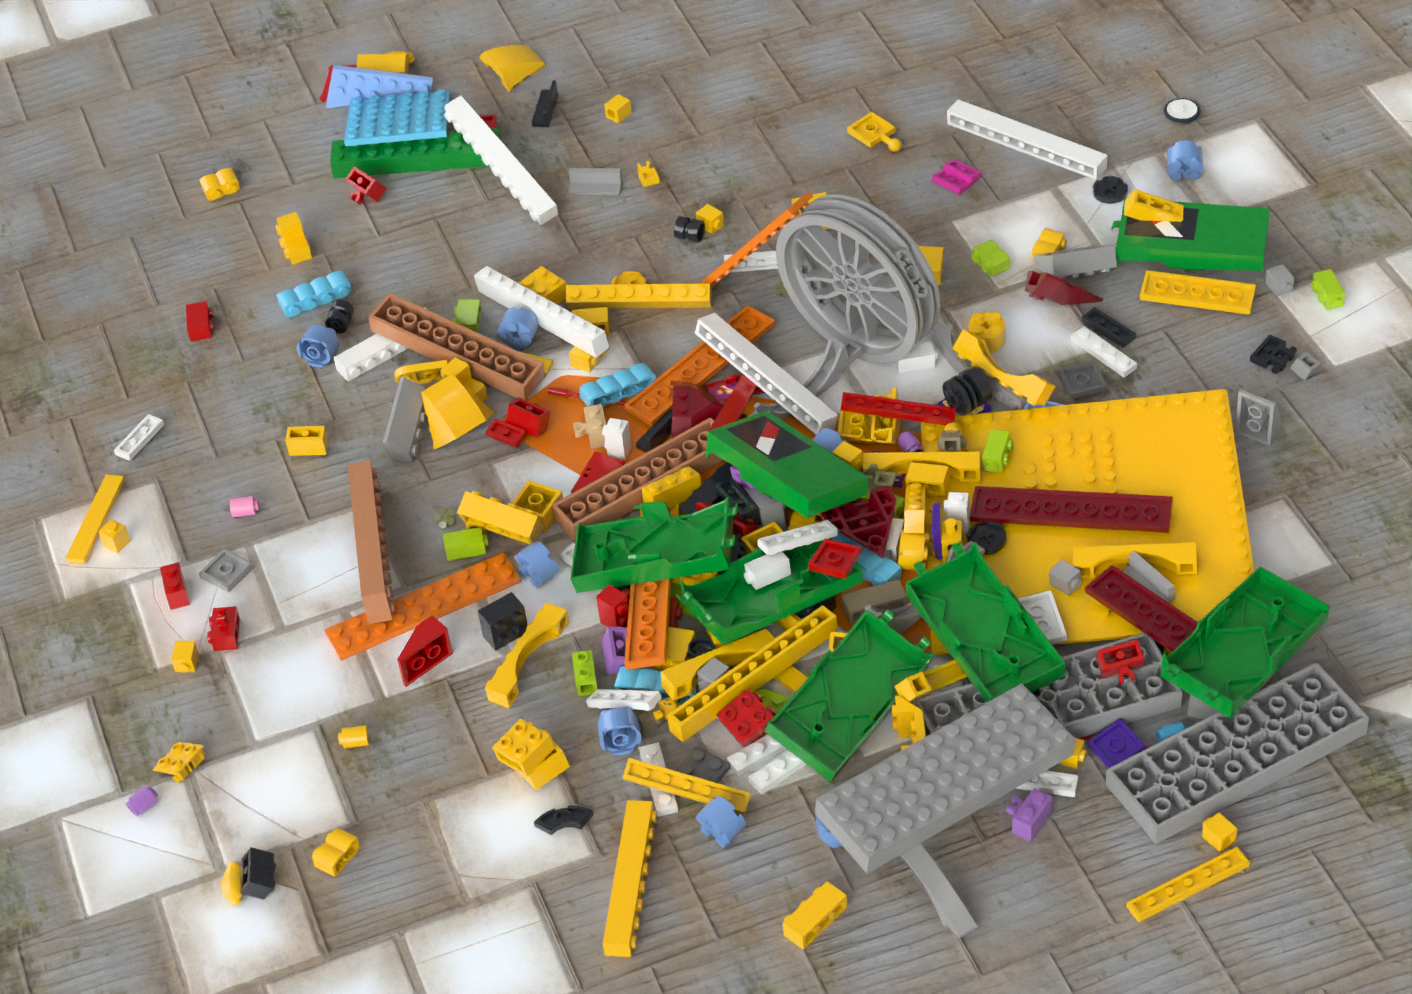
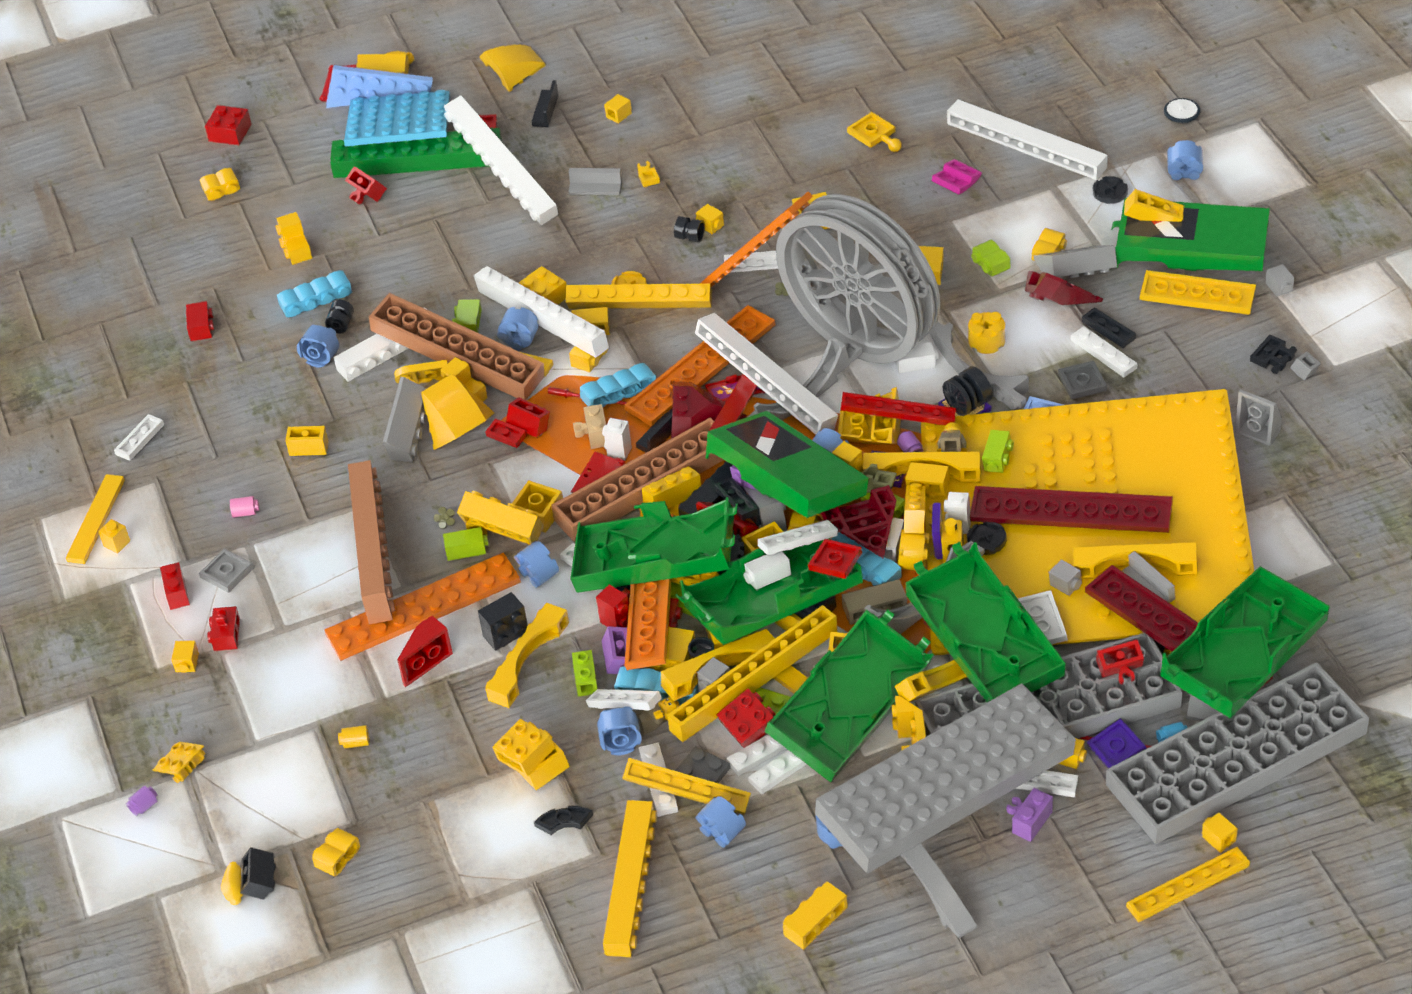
(228, 125): none -> red brick
(976, 350): yellow arch -> none
(1328, 289): lime brick -> none

